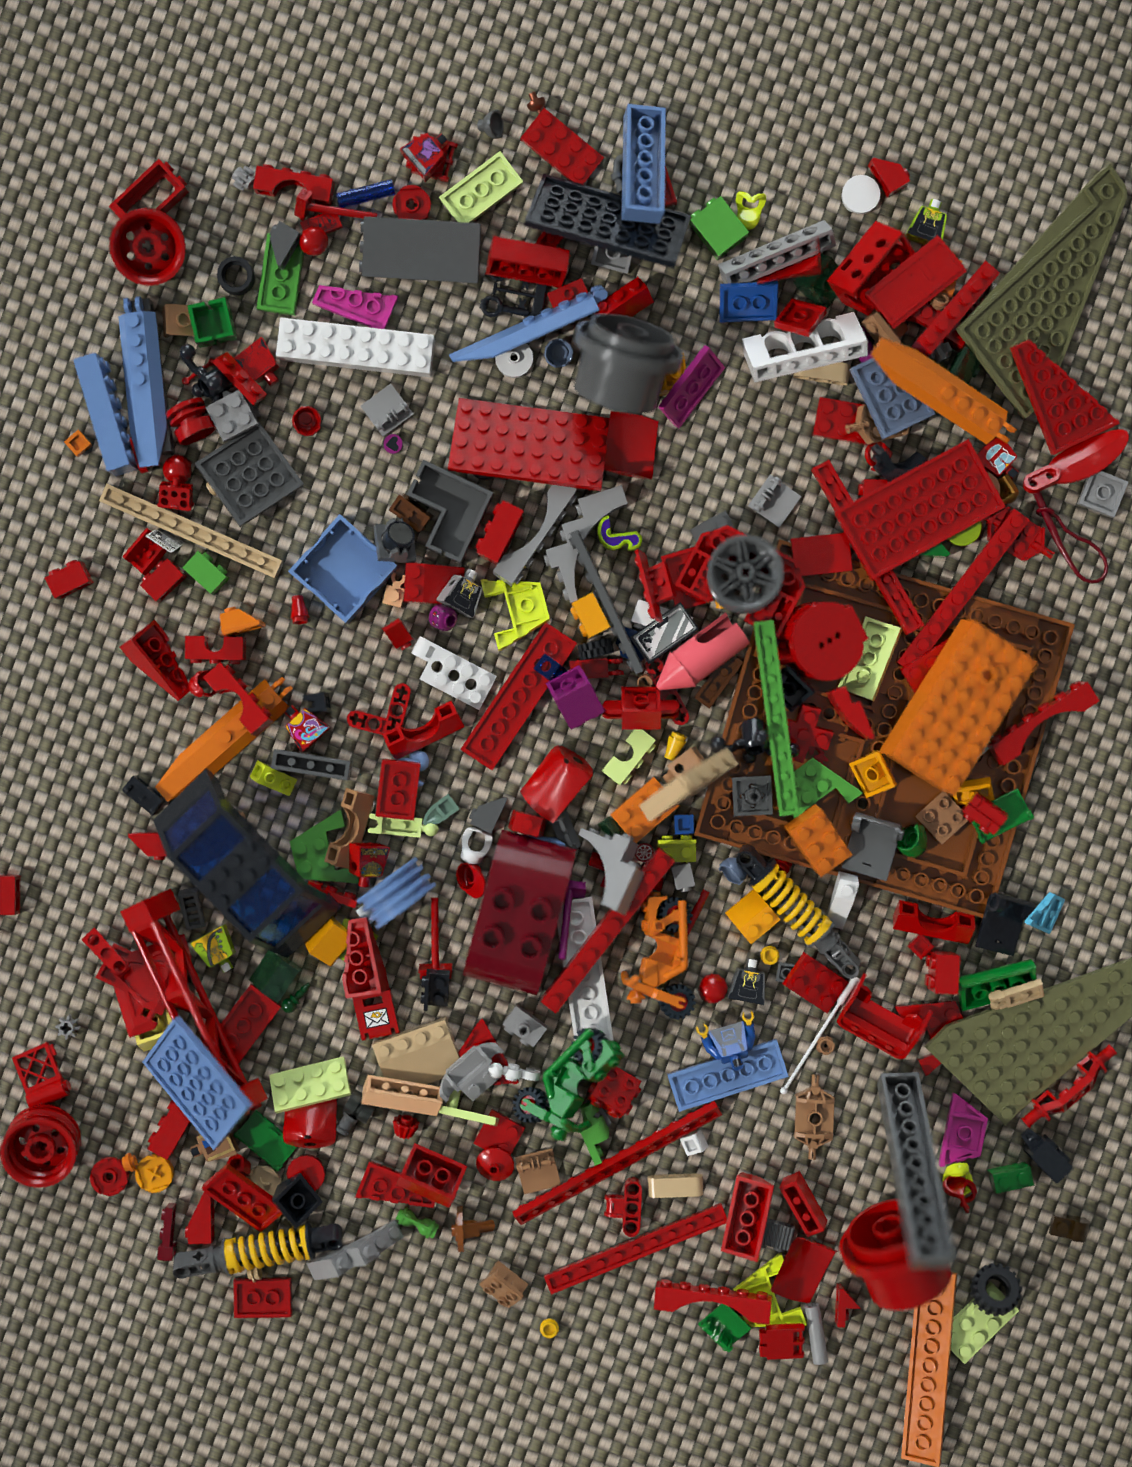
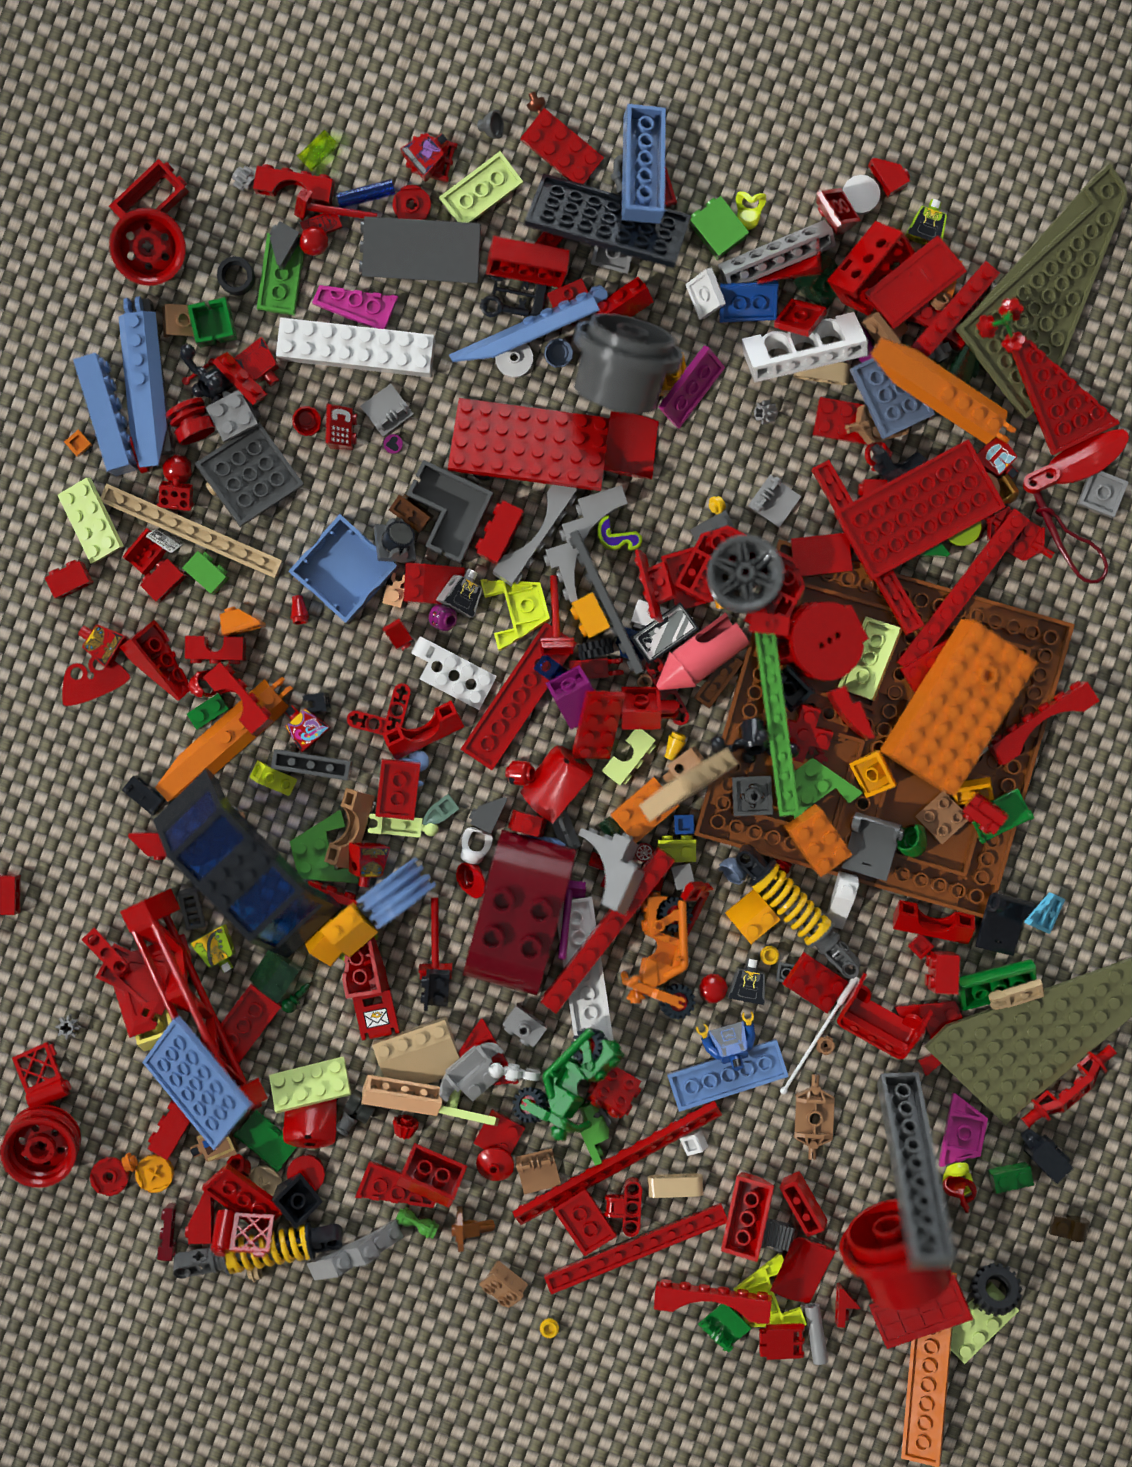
(86, 689): none -> red piece
(90, 520): none -> yellowish green plate
(102, 643): none -> torso
(208, 711): none -> green plate
(226, 1233): none -> red piece
(264, 1298): red tile -> none
(317, 150): none -> clear neon green plate
(340, 427): none -> red slope
(349, 930): none -> light orange slope
(520, 773): none -> red head
(556, 644): none -> red piece
(584, 1221): none -> red plate
(598, 724): none -> red plate
(694, 890): none -> red plate
(705, 293): none -> white plate
(717, 504): none -> yellow plate
(765, 412): none -> light grey gear
(769, 623): none -> red plate
(837, 210): none -> red slope
(939, 1314): none -> red piece
(1010, 310): none -> red plant

